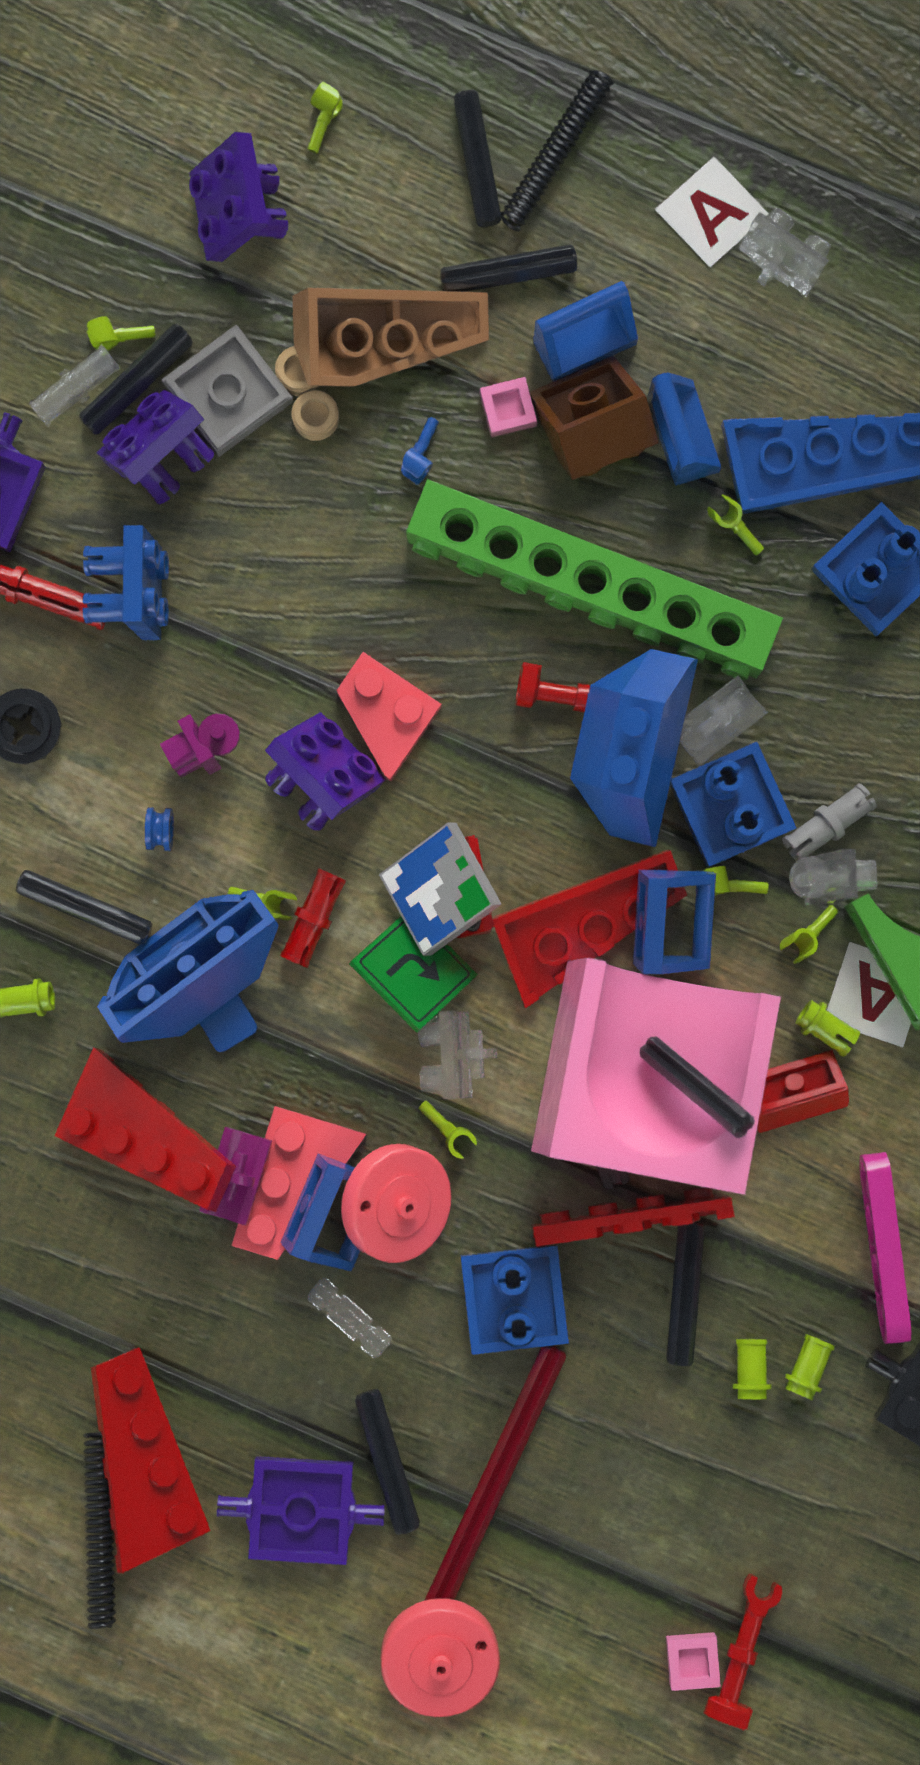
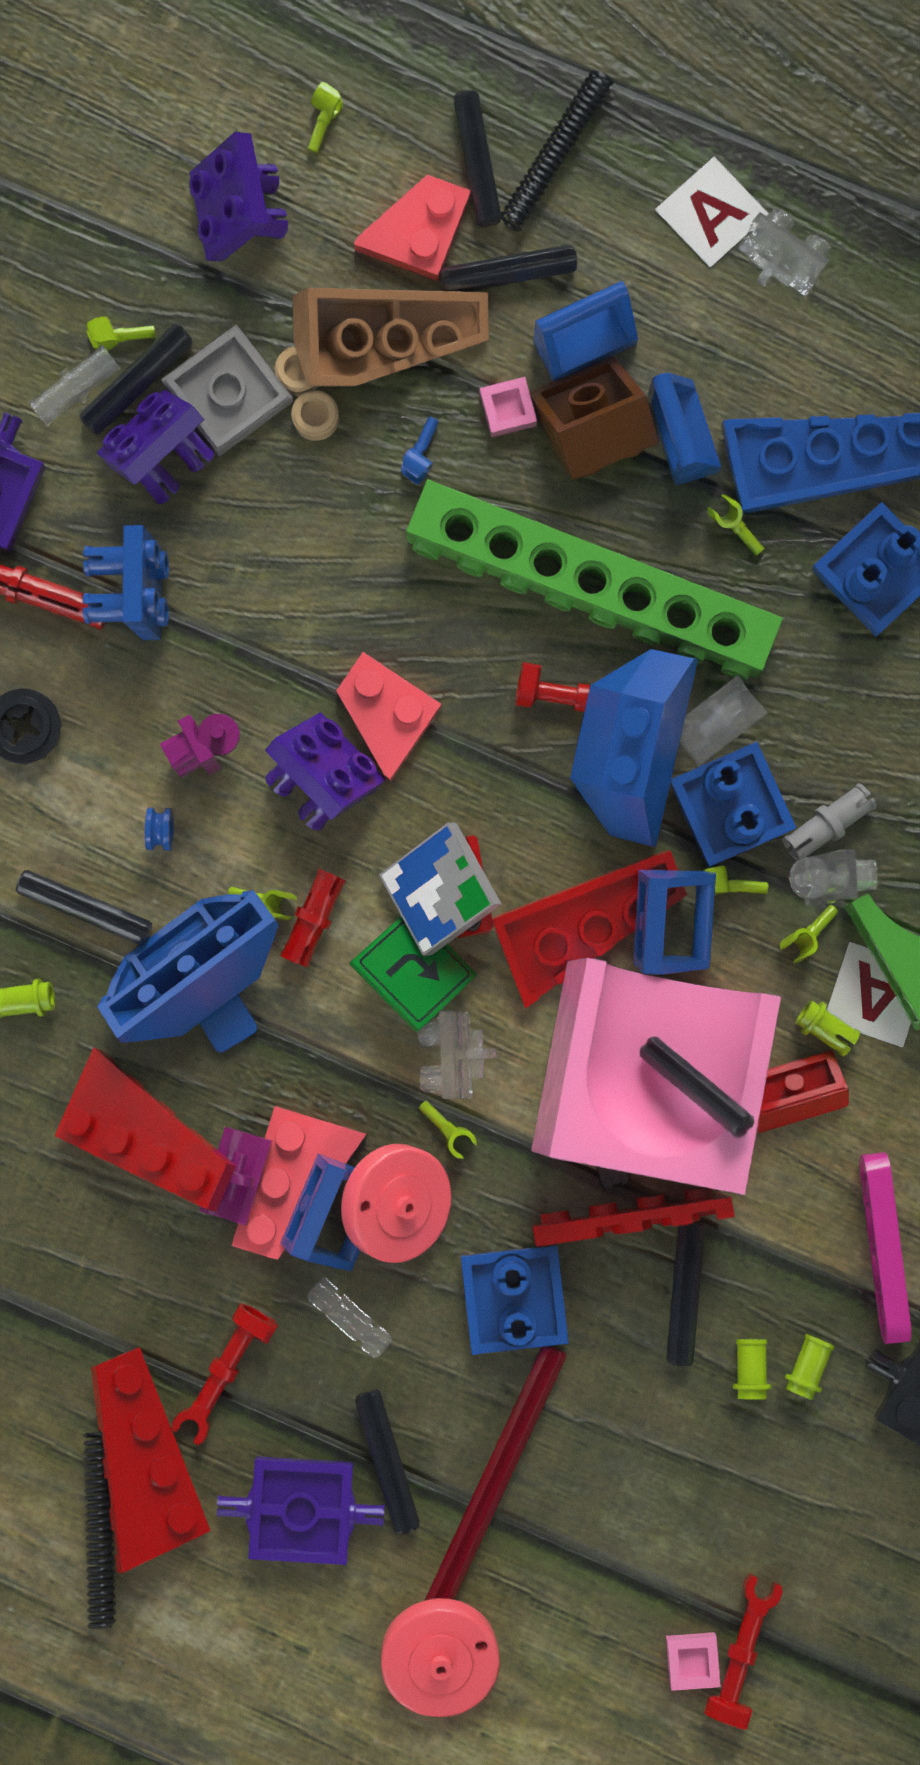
(250, 1324): none -> red piece
(418, 228): none -> coral wing

